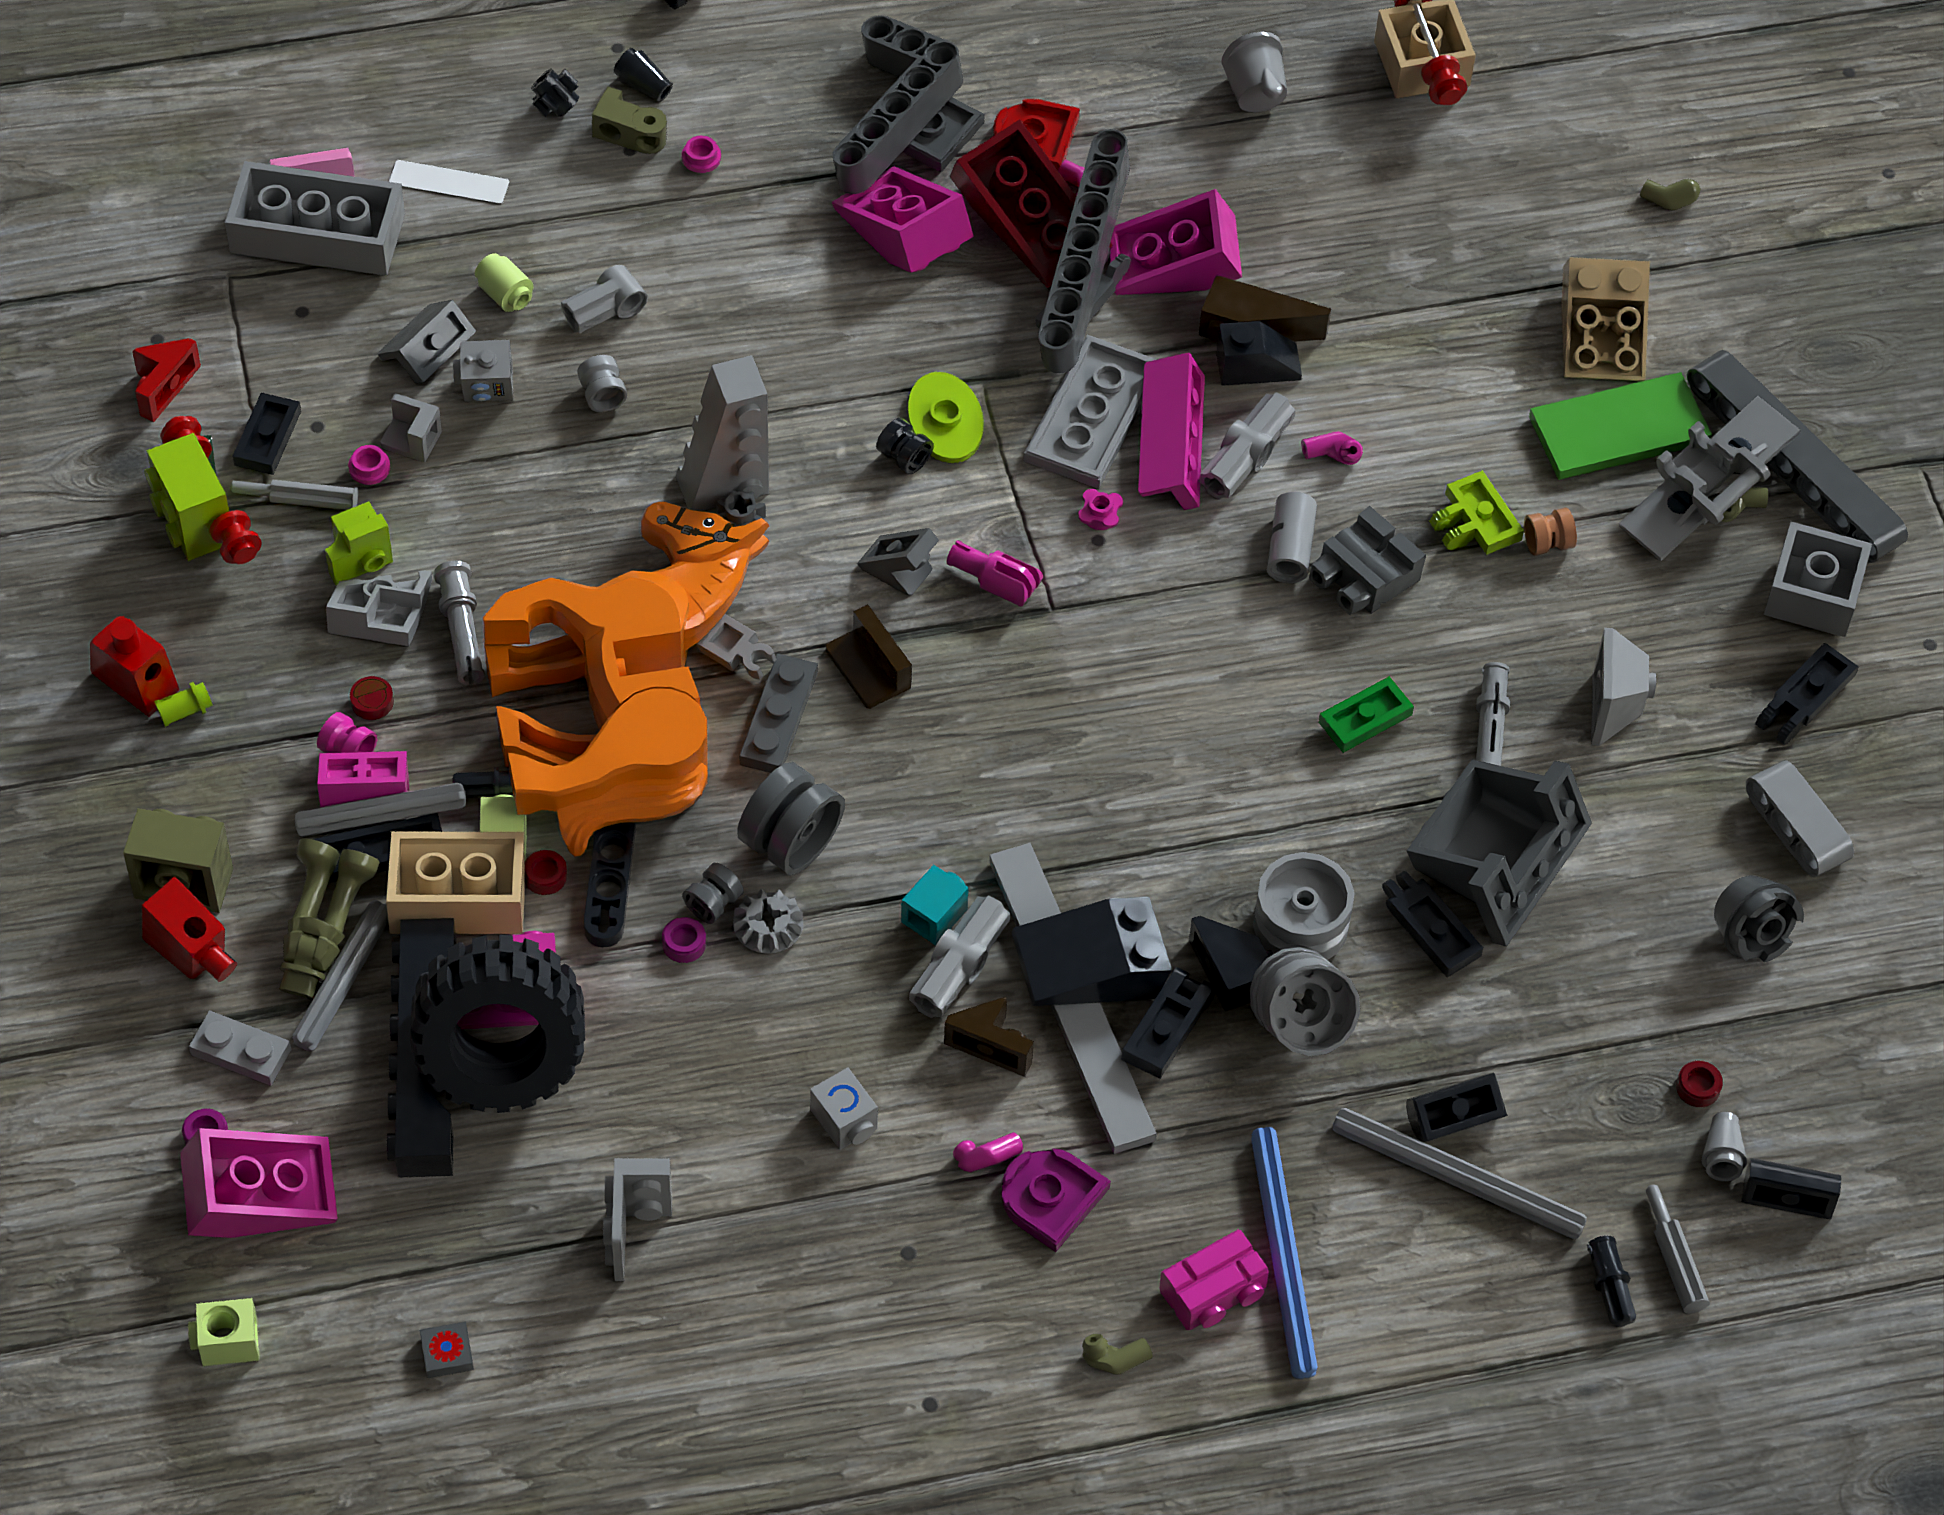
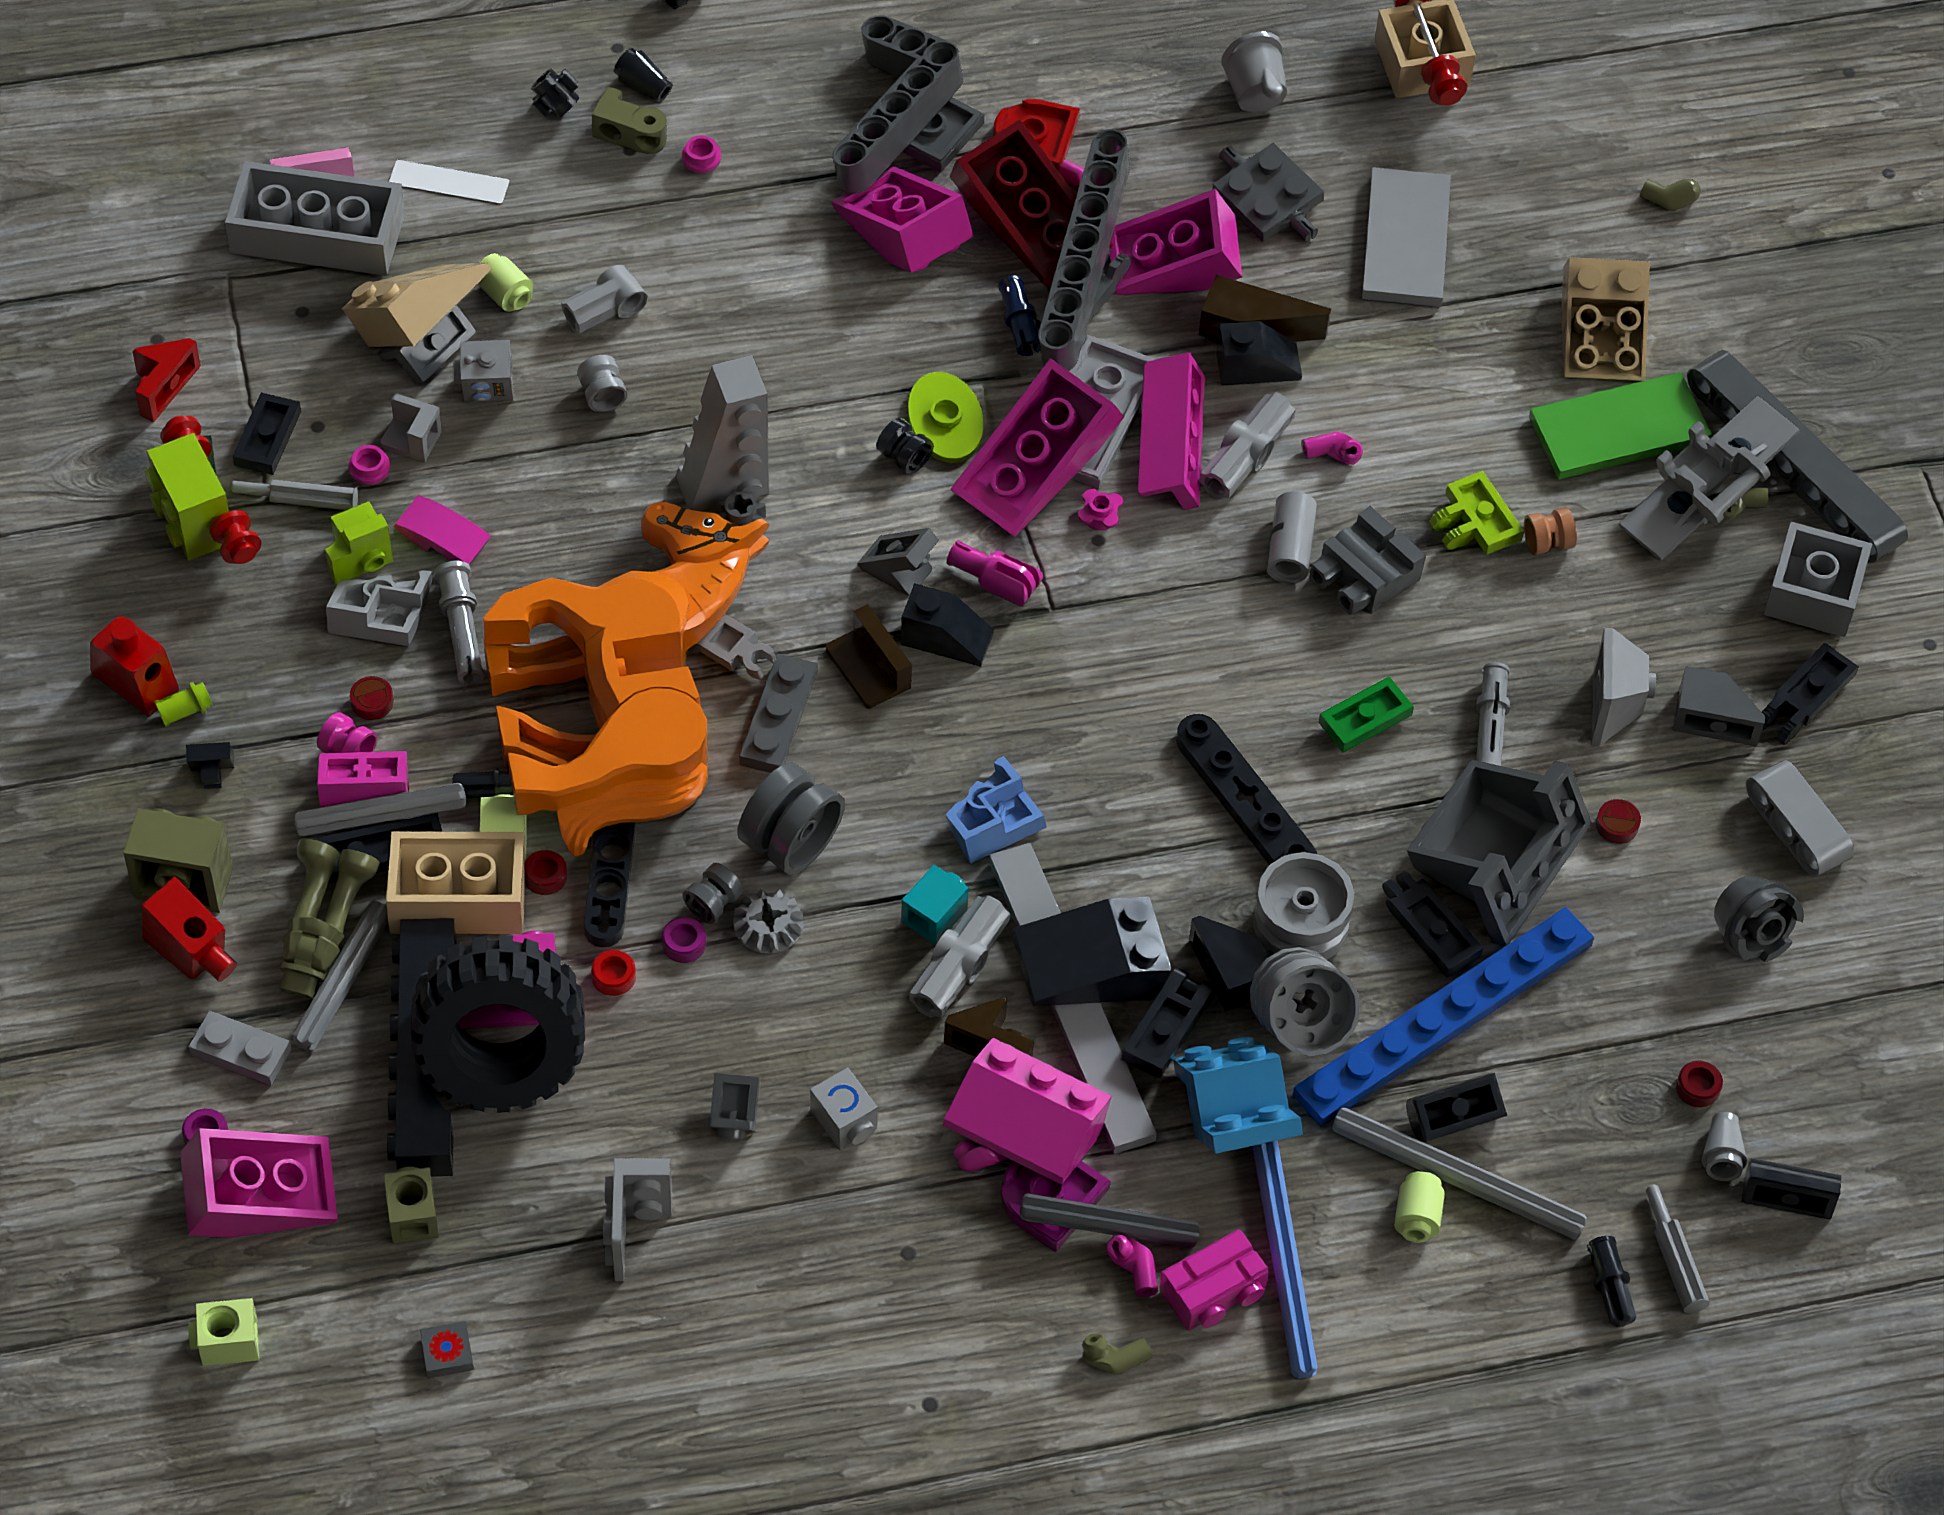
(210, 760): none -> black tile
(409, 305): none -> tan slope
(416, 1220): none -> olive brick
(443, 529): none -> dark pink slope
(613, 972): none -> red tile
(734, 1105): none -> dark grey bracket
(944, 626): none -> black slope
(994, 814): none -> medium blue slope
(1019, 315): none -> dark blue pin
(1028, 1111): none -> dark pink slope
(1037, 448): none -> dark pink slope
(1109, 1220): none -> dark grey axle
(1136, 1260): none -> dark pink arm
(1223, 766): none -> black piece
(1237, 1095): none -> dark azure bracket
(1269, 192): none -> dark grey plate
(1406, 237): none -> light grey tile
(1419, 1207): none -> yellowish green brick
(1442, 1016): none -> blue plate
(1618, 821): none -> dark red tile
(1716, 708): none -> dark grey slope

